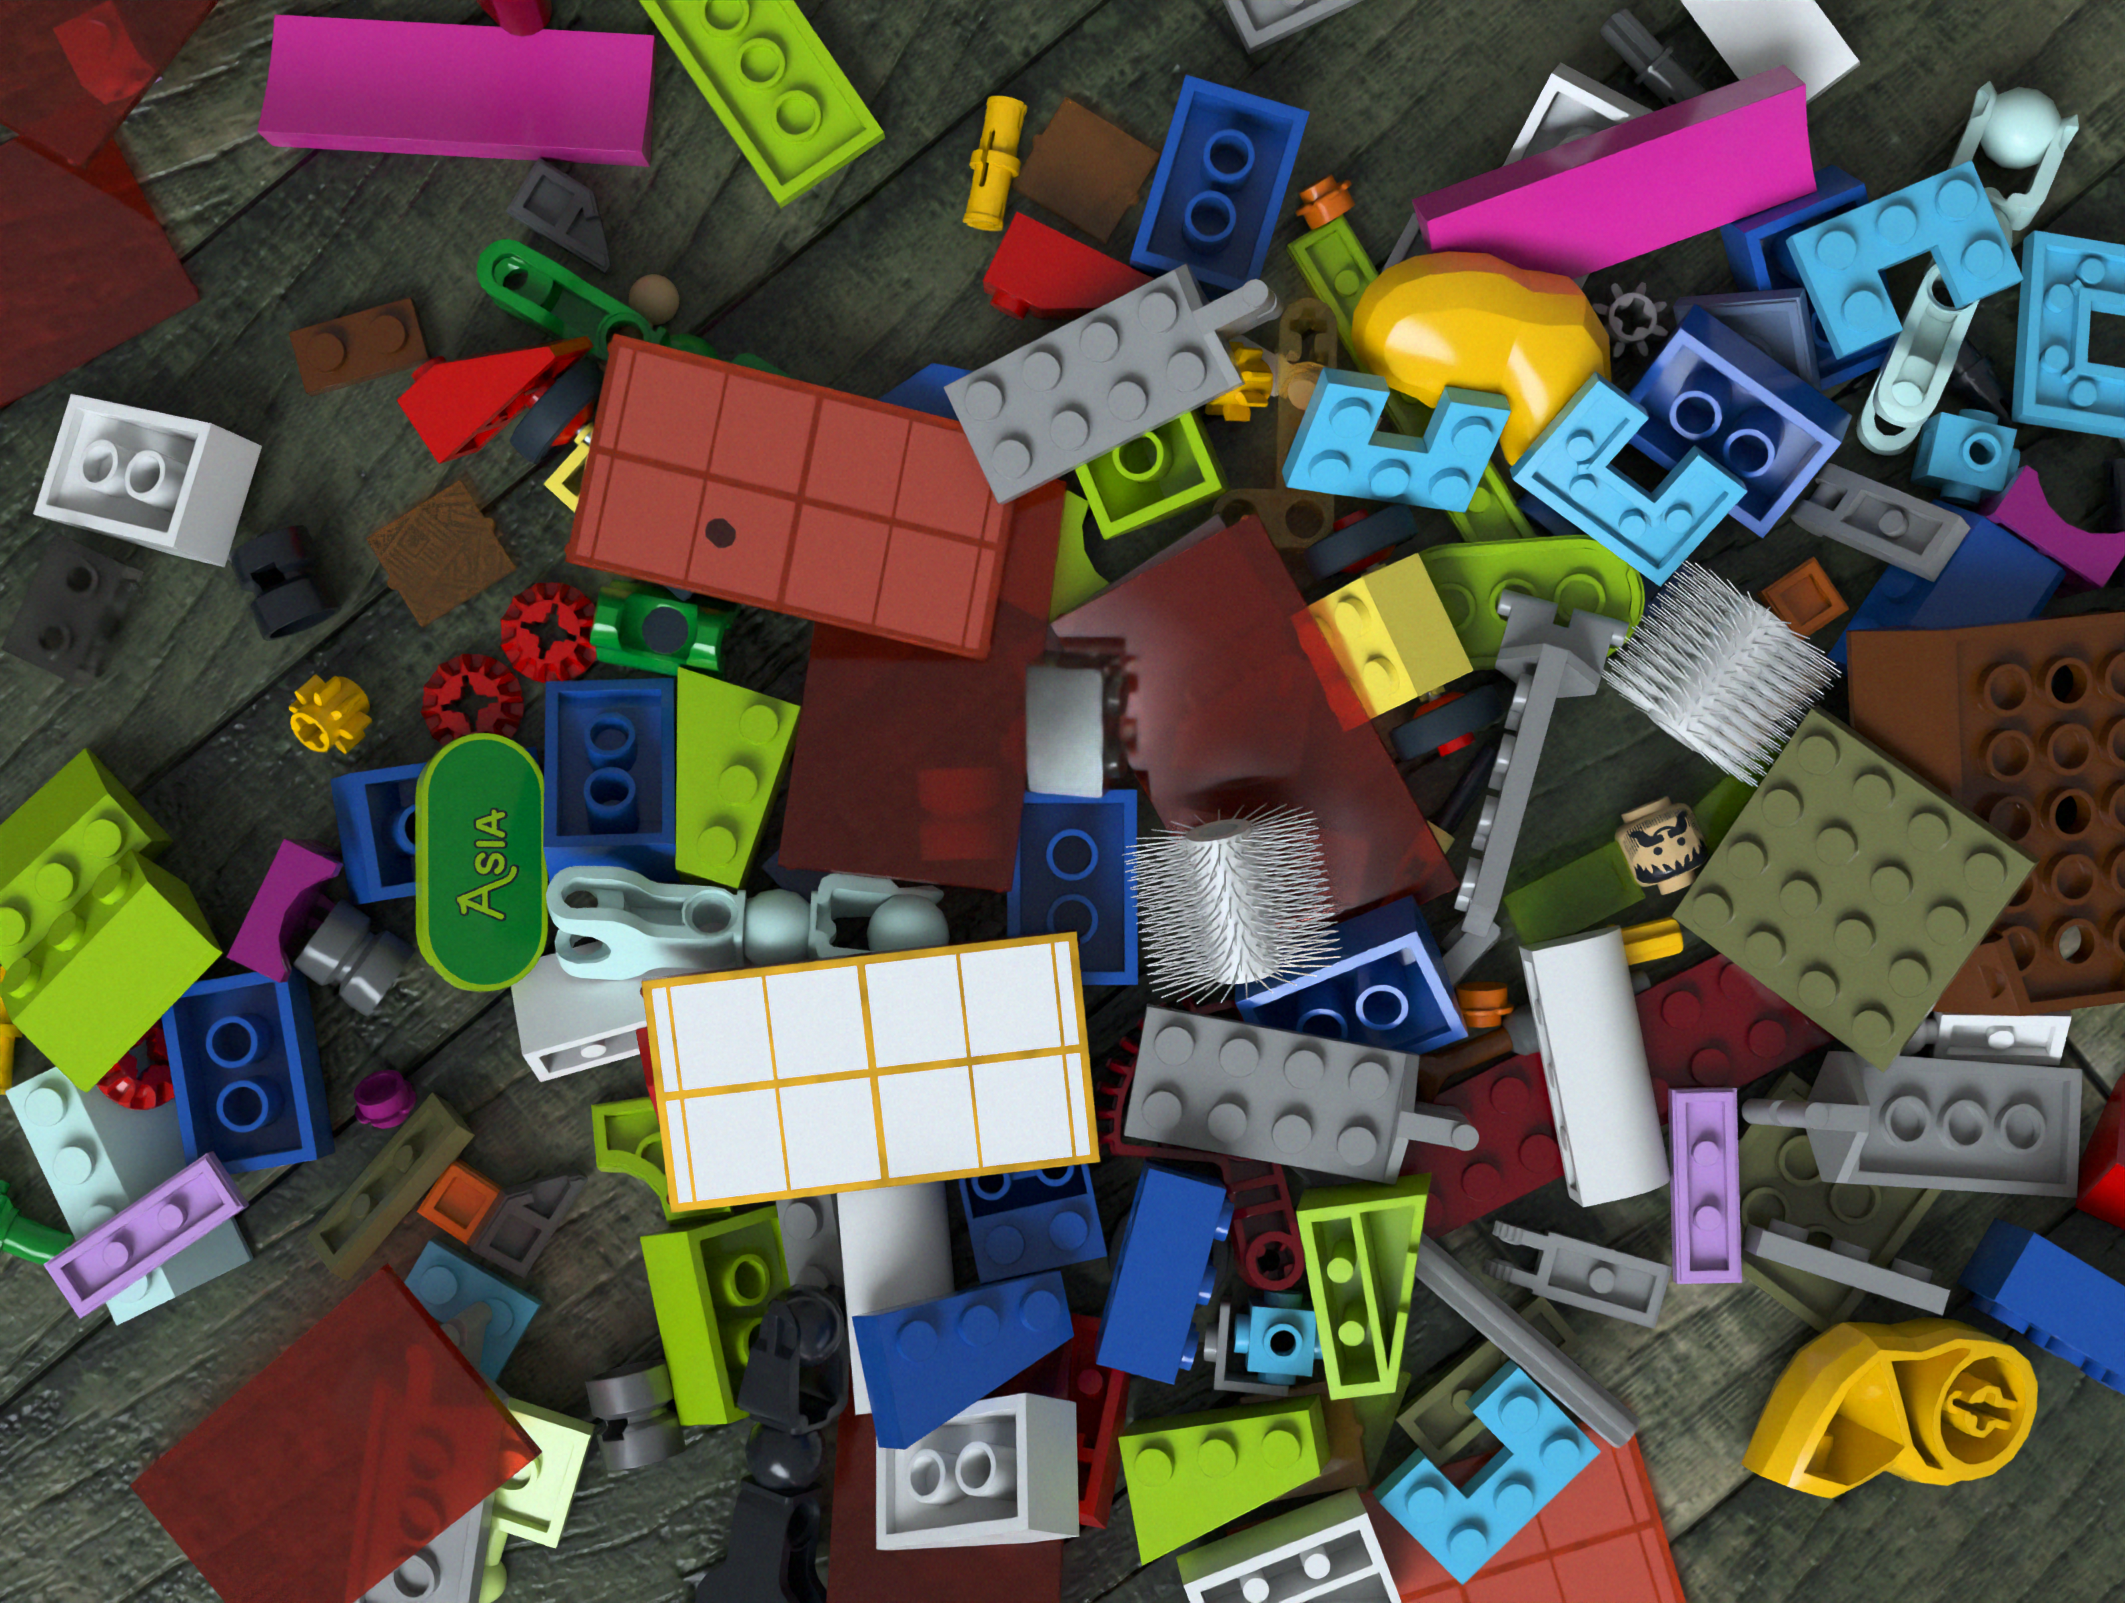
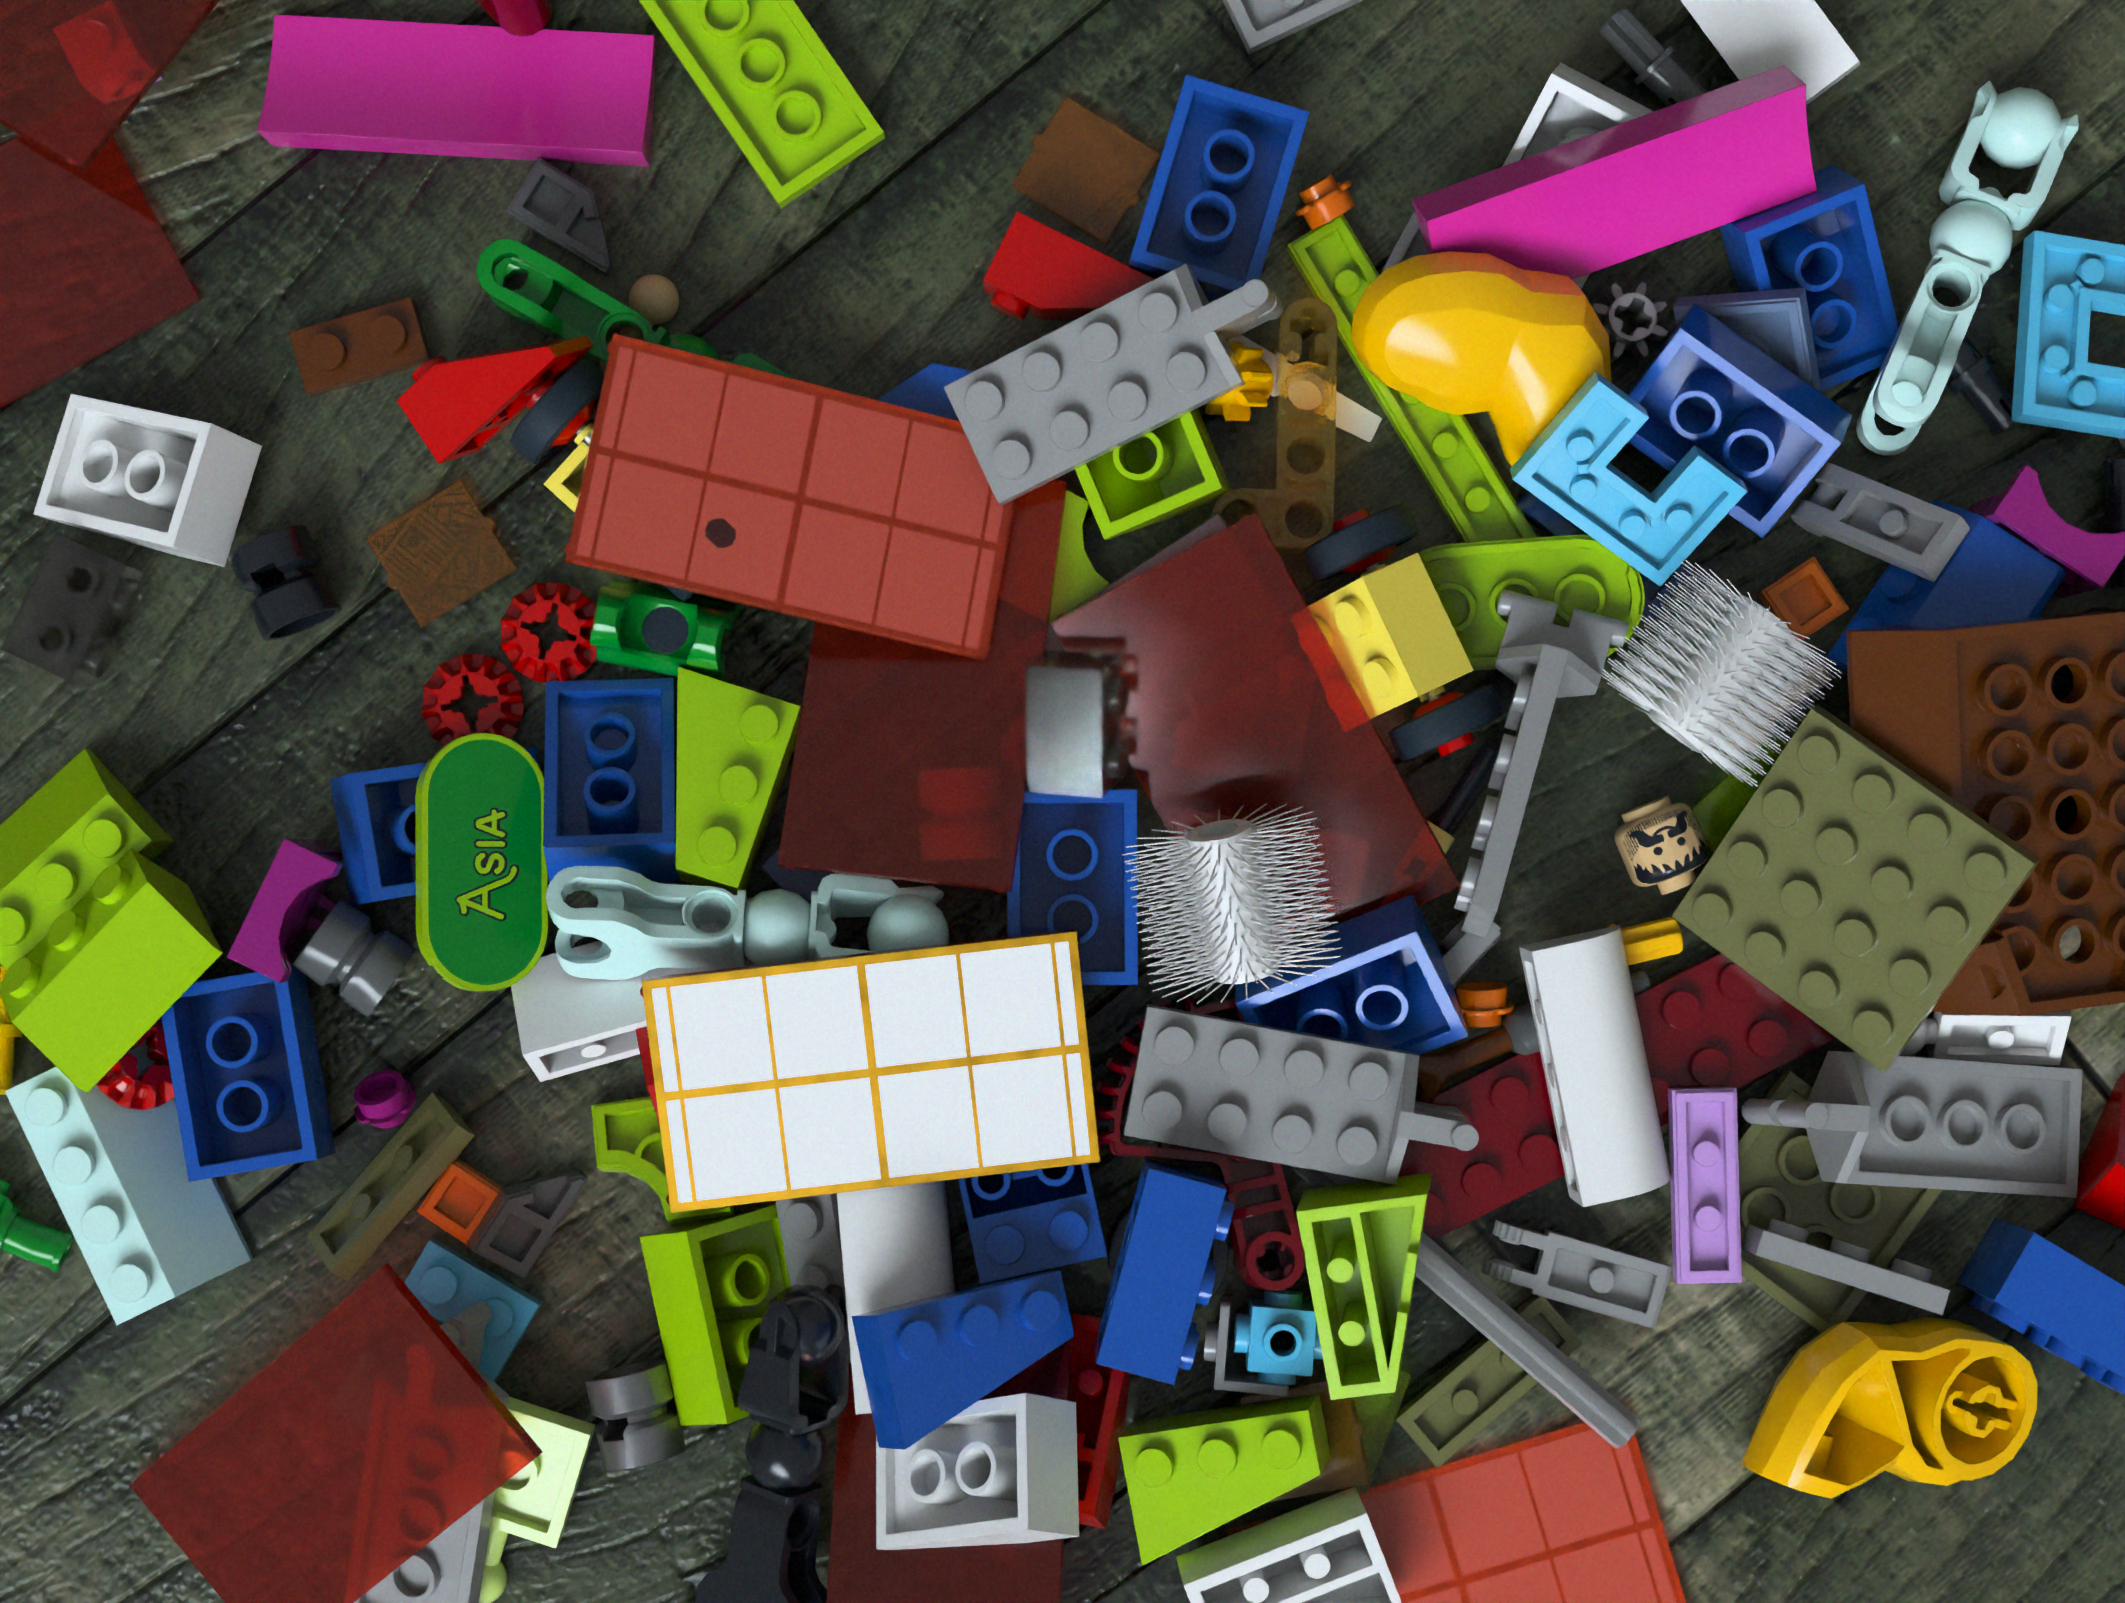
(146, 1234): lavender tile -> none
(330, 714): yellow gear -> none
(995, 163): yellow pin -> none
(1345, 456): medium azure plate -> none
(1536, 1463): medium azure plate -> none
(1573, 895): clear neon green plate -> none
(1938, 214): medium azure plate -> none
(1965, 456): medium azure brick -> none

